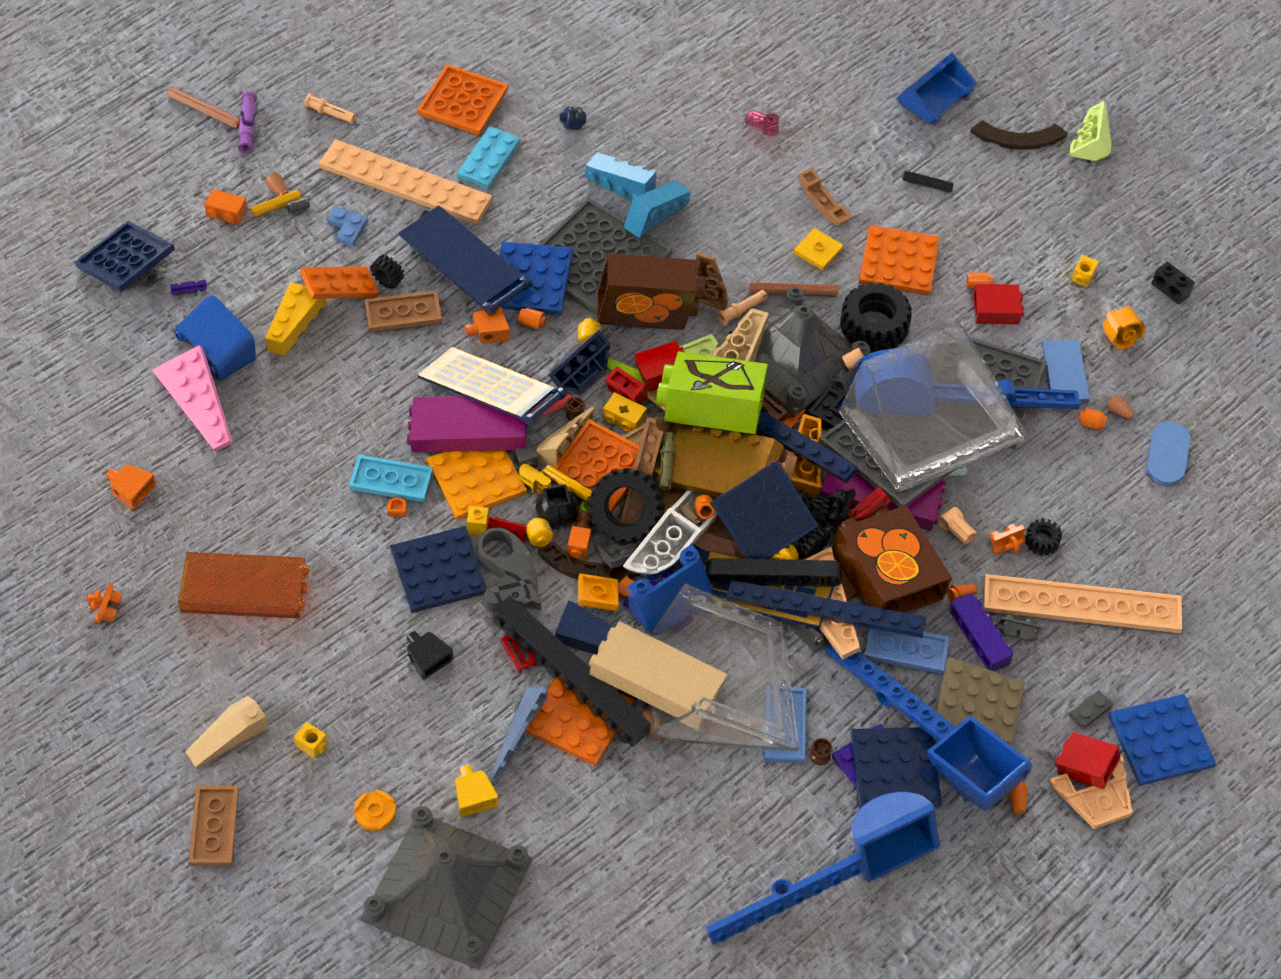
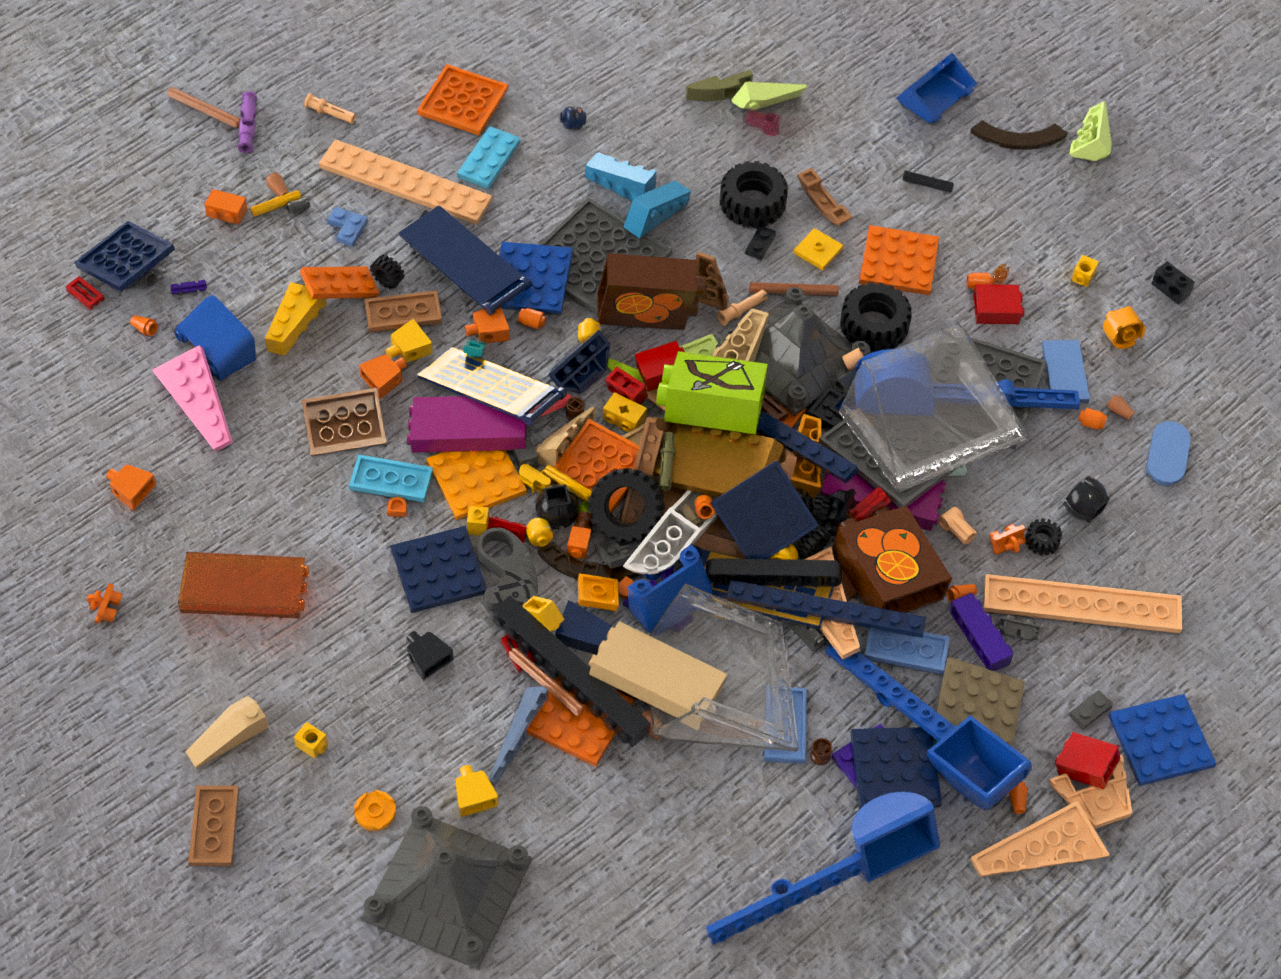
(94, 301): none -> red tile
(144, 325): none -> orange cone
(343, 421): none -> medium nougat slope
(382, 373): none -> orange torso
(409, 343): none -> yellow torso
(474, 348): none -> teal plate
(545, 612): none -> yellow brick
(546, 681): none -> nougat axle
(714, 89): none -> olive slope
(758, 178): none -> black tyre
(760, 95): none -> yellowish green wedge
(760, 242): none -> black plate
(1000, 273): none -> clear orange axle
(1052, 841): none -> light nougat wing
(1087, 500): none -> black piece

